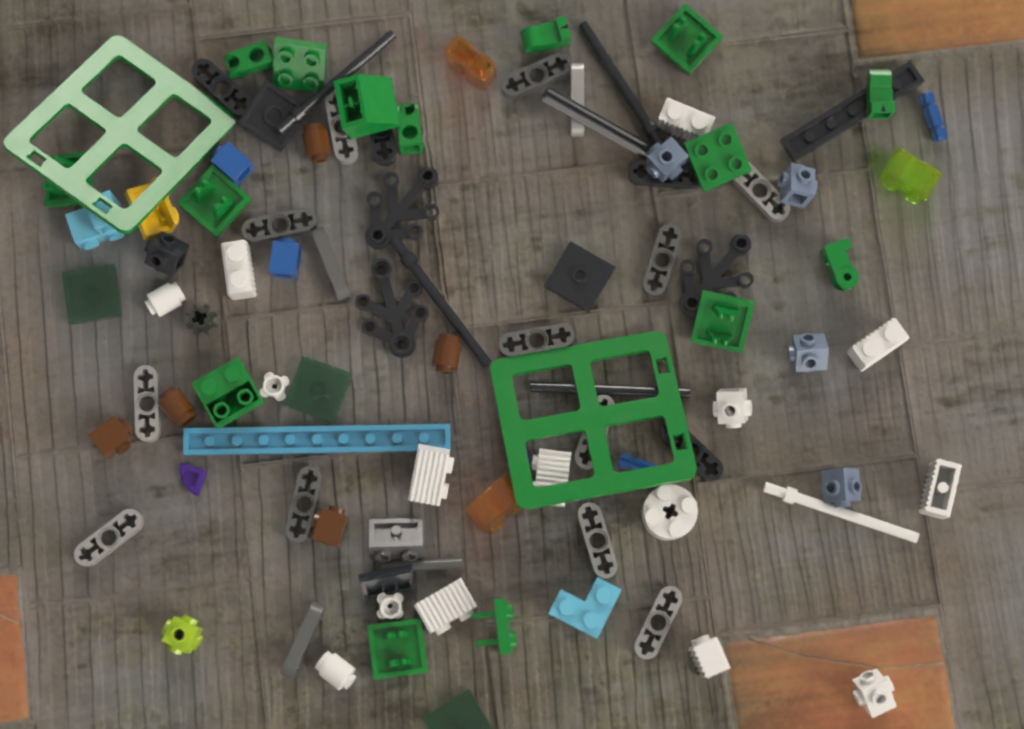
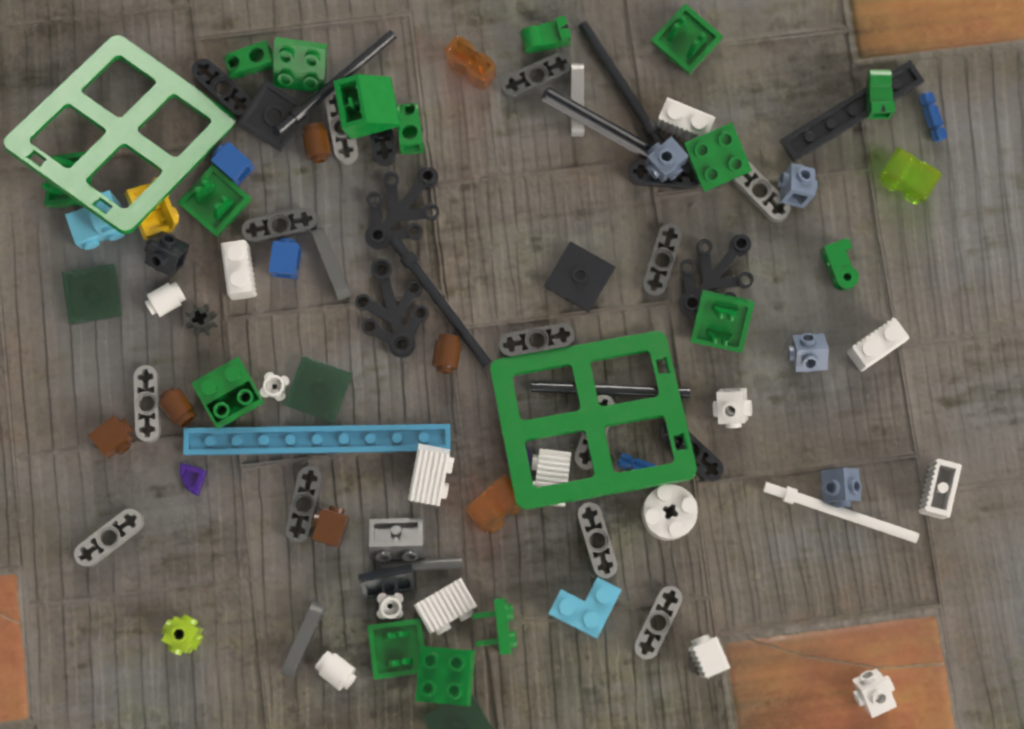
(445, 675): none -> green plate

